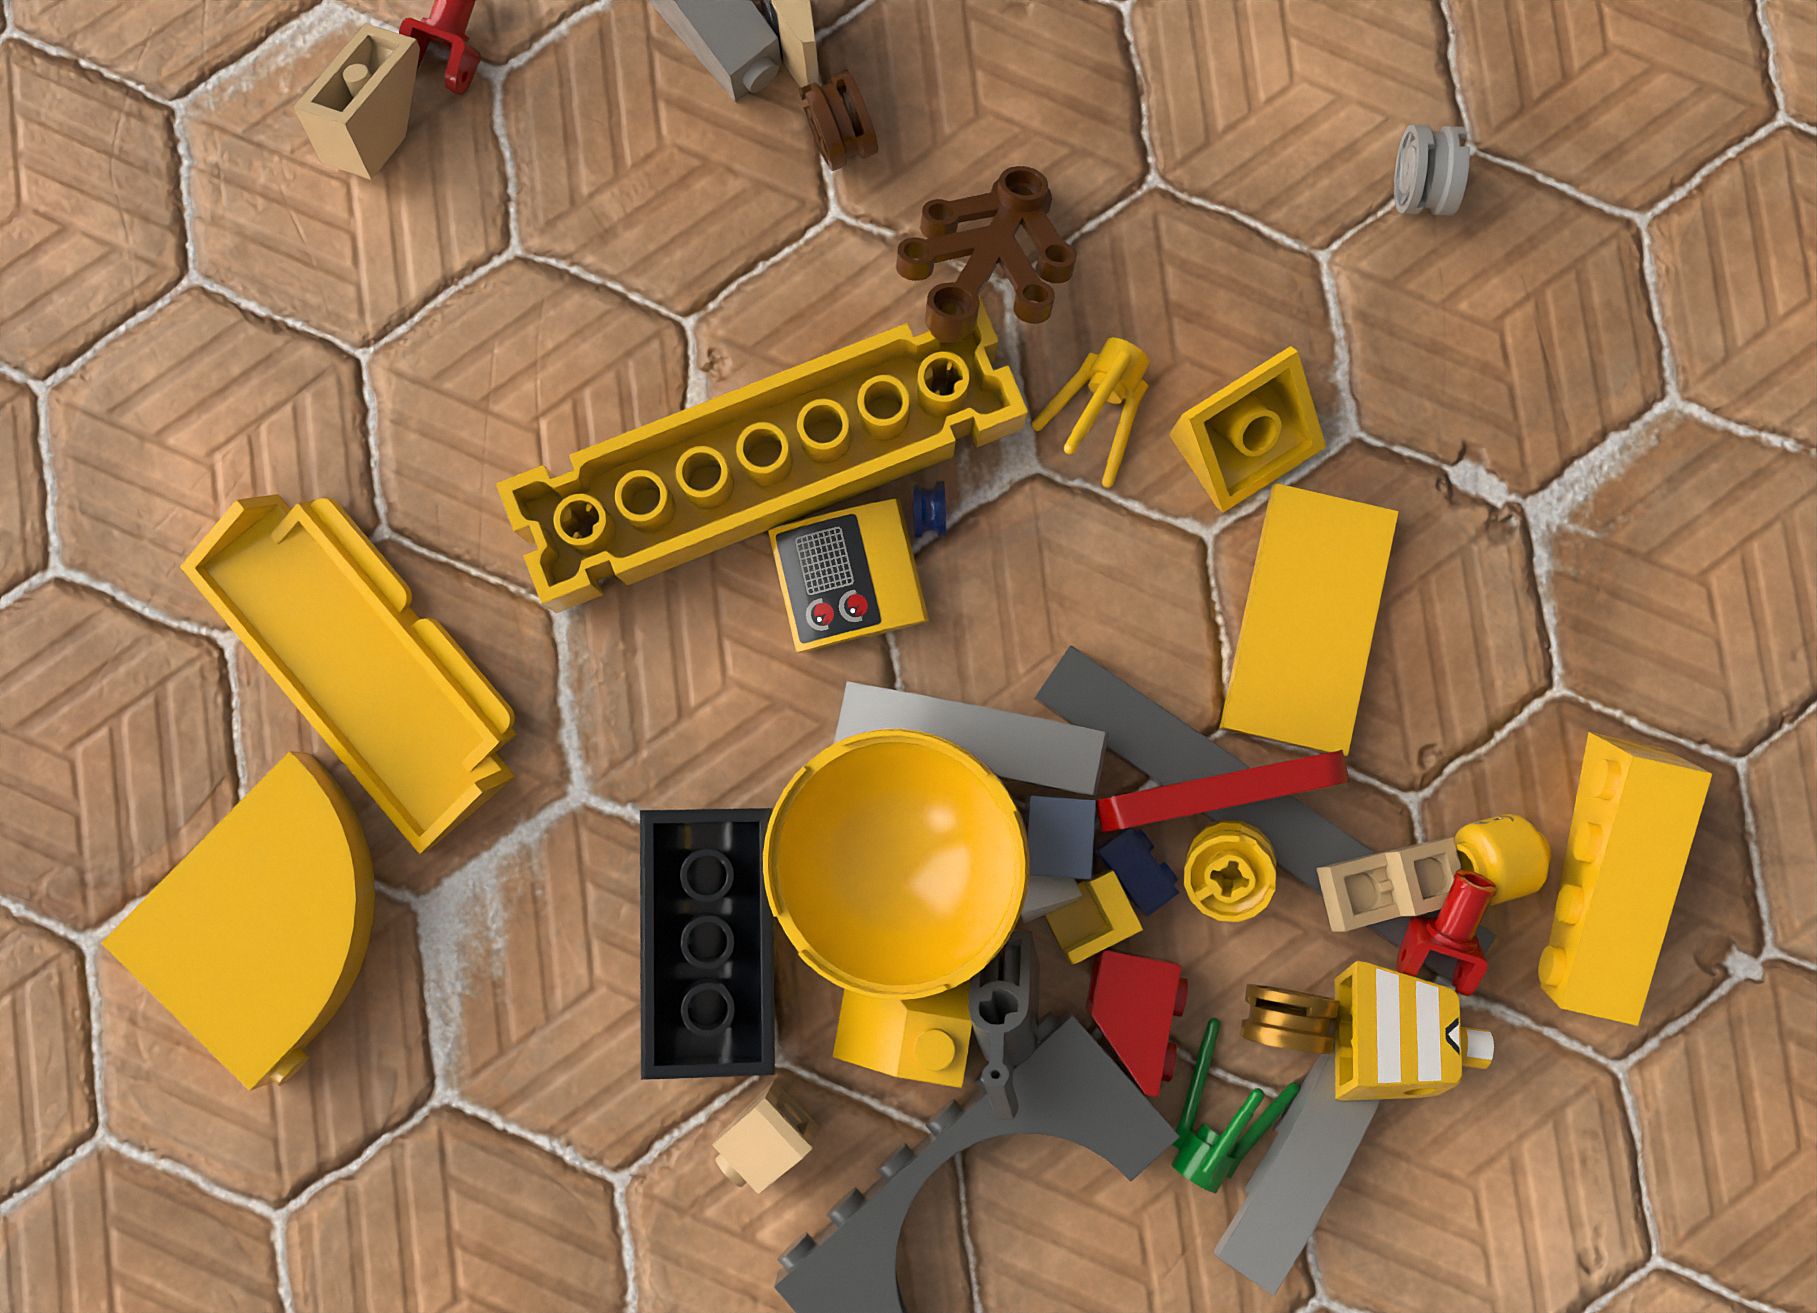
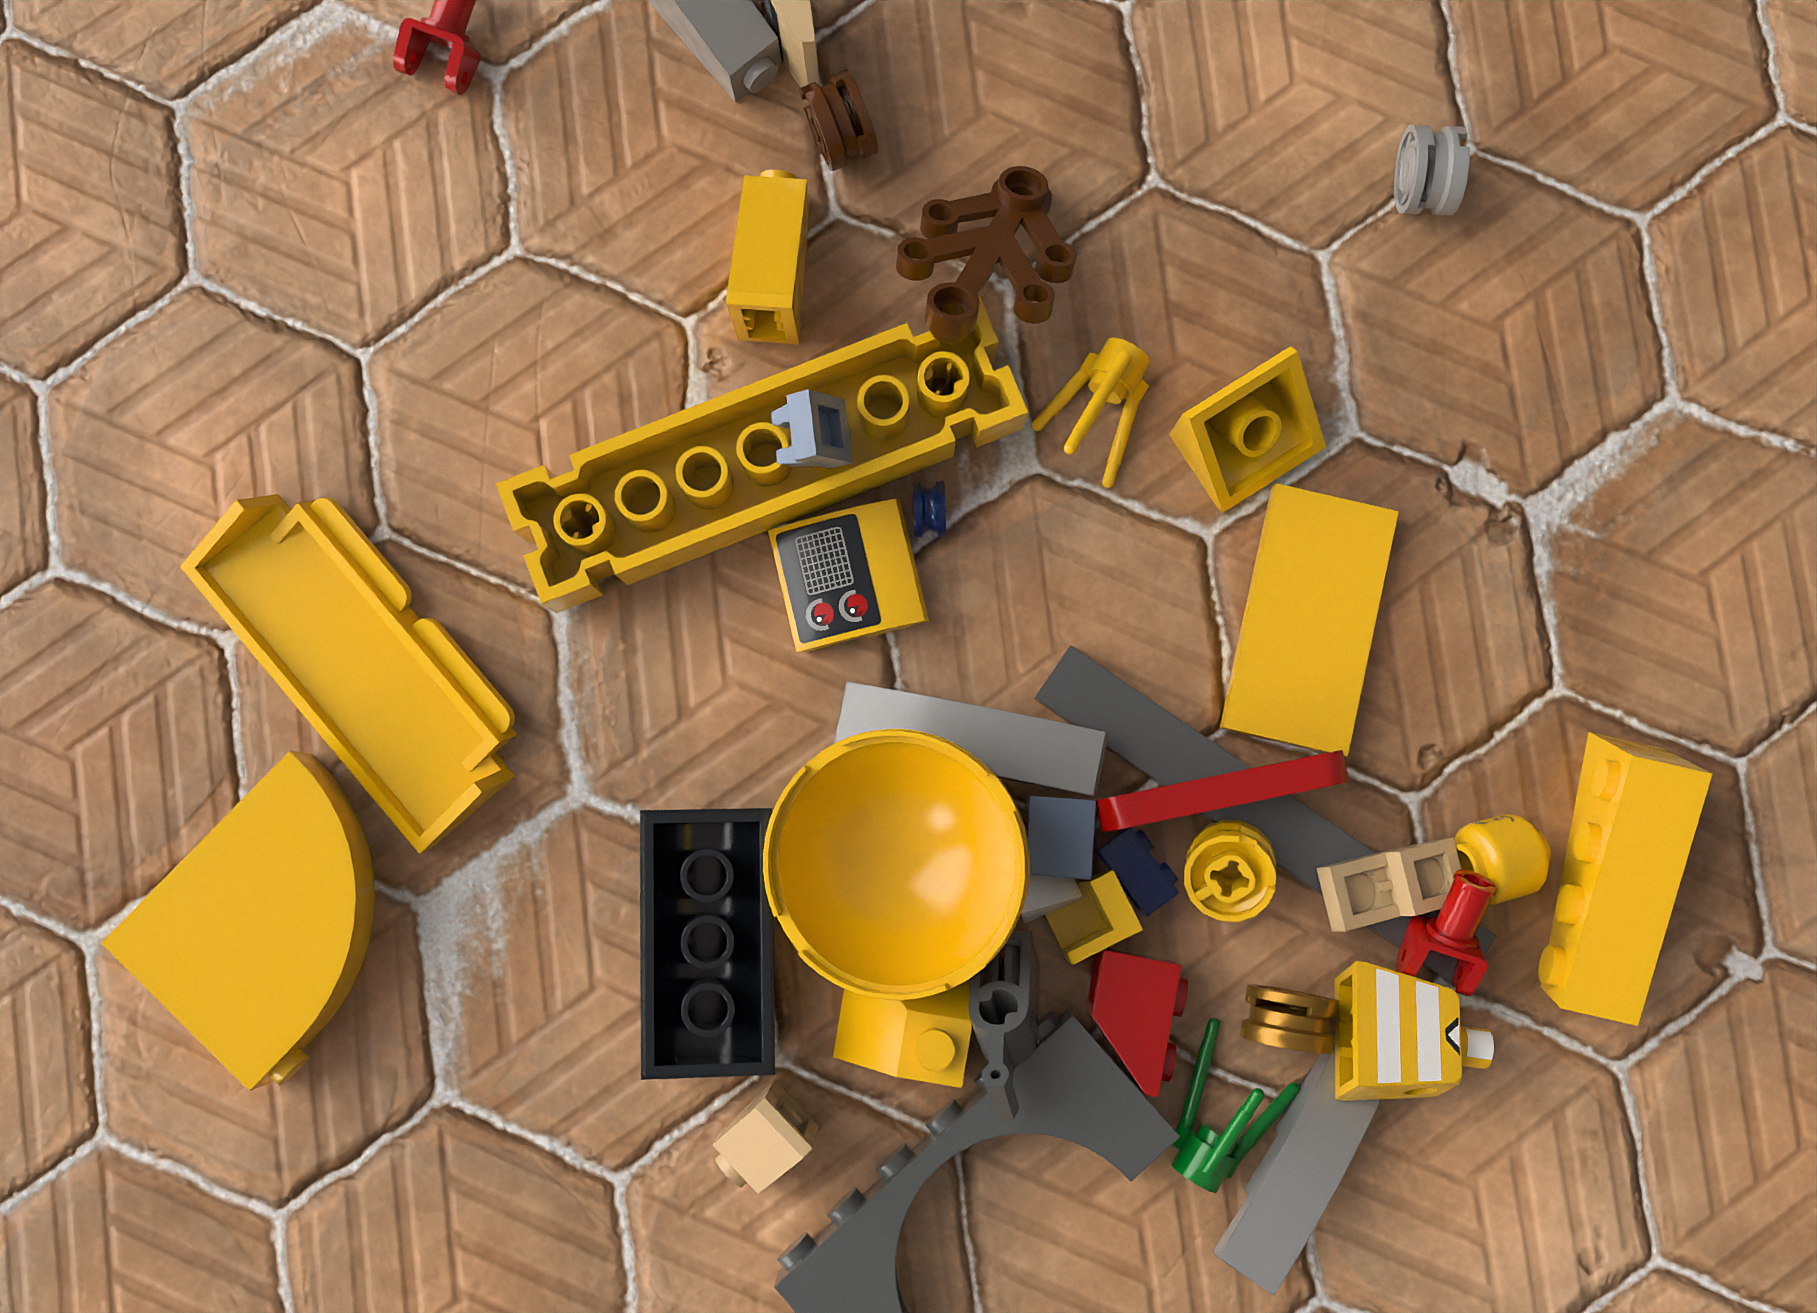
(362, 101): tan slope -> none
(769, 258): none -> yellow slope
(816, 428): none -> tile

